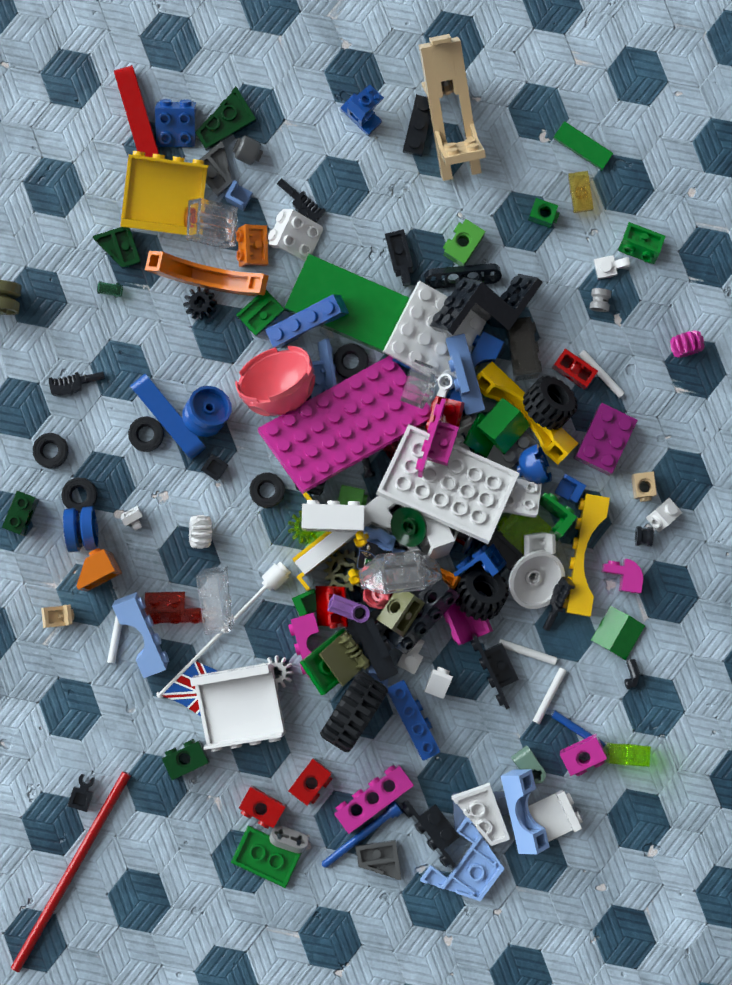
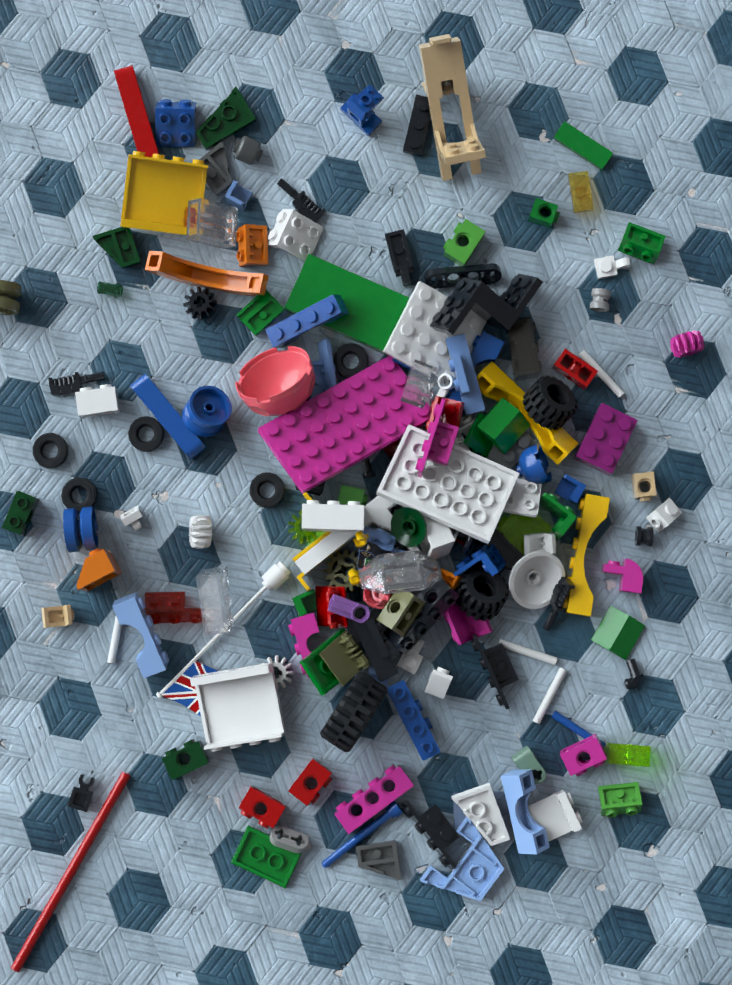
(97, 401): none -> white brick
(214, 467): black plate -> none
(620, 799): none -> bright green bracket

